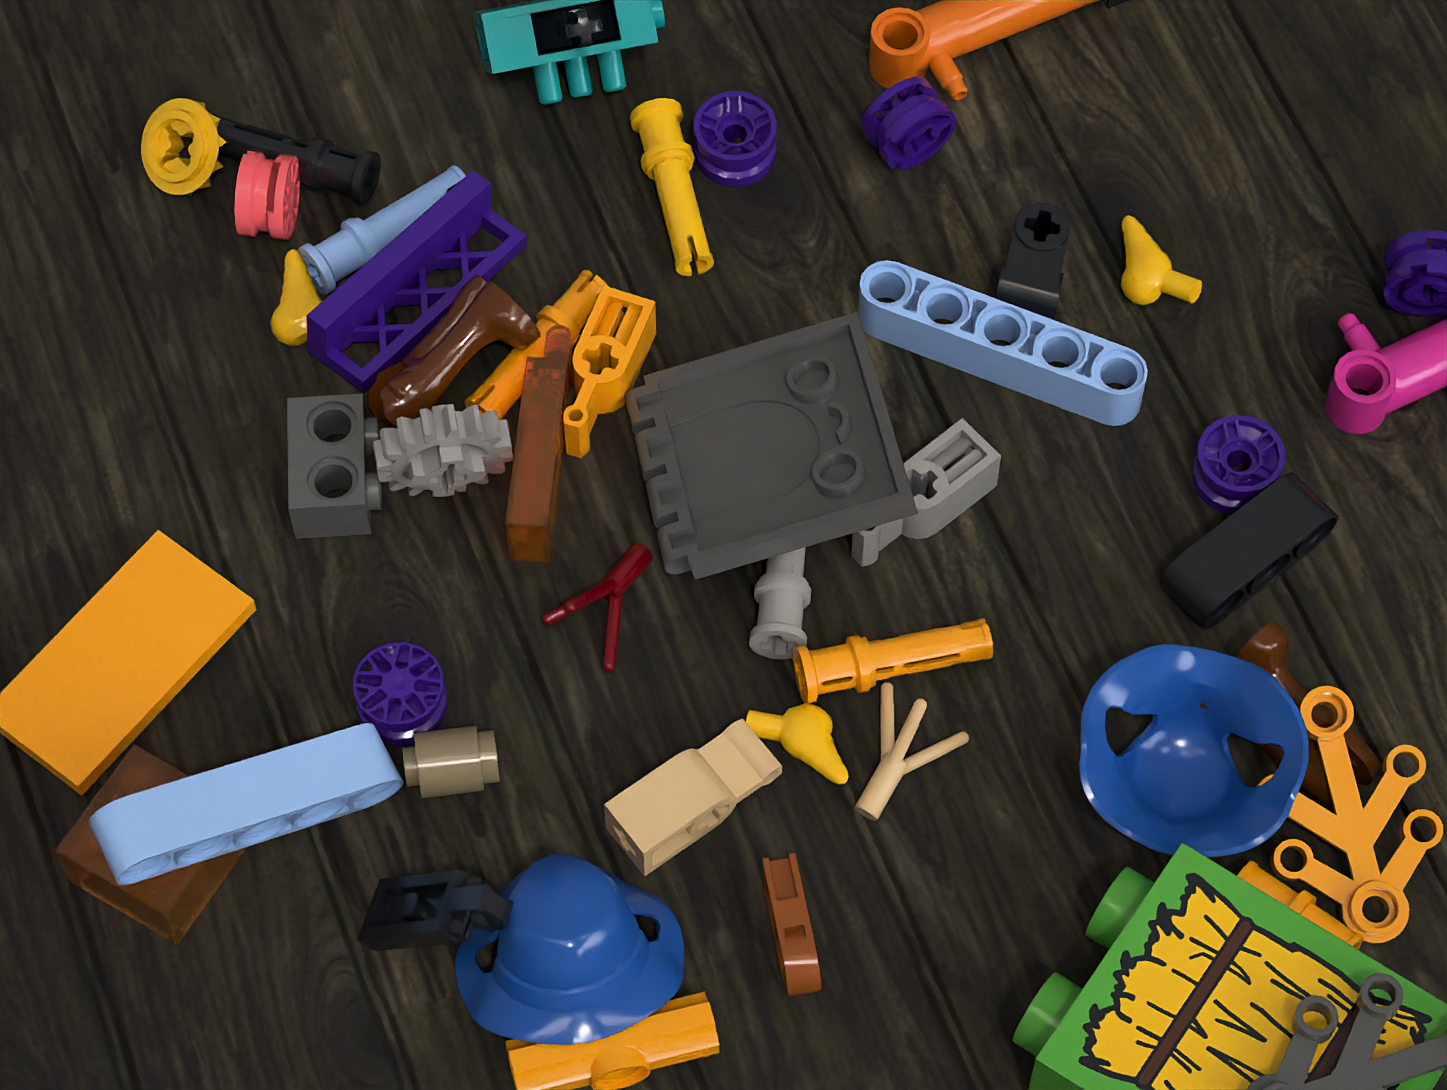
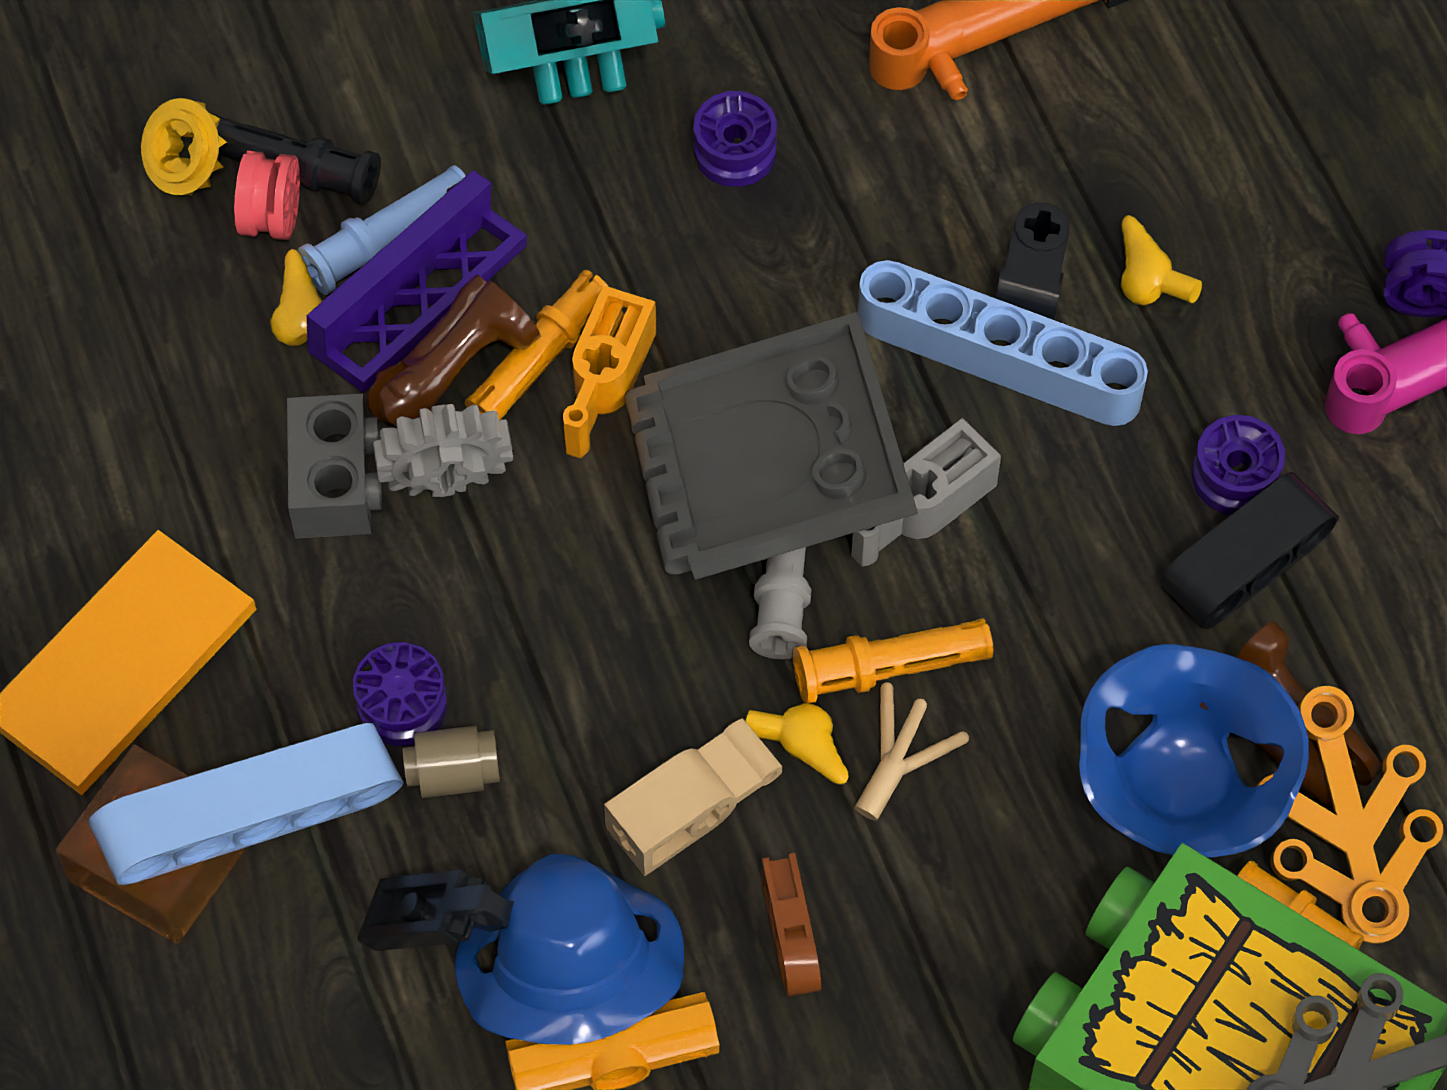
(539, 450): clear orange hinge -> none
(611, 589): dark red plant -> none
(668, 162): yellow pin -> none
(910, 125): dark purple wheel -> none

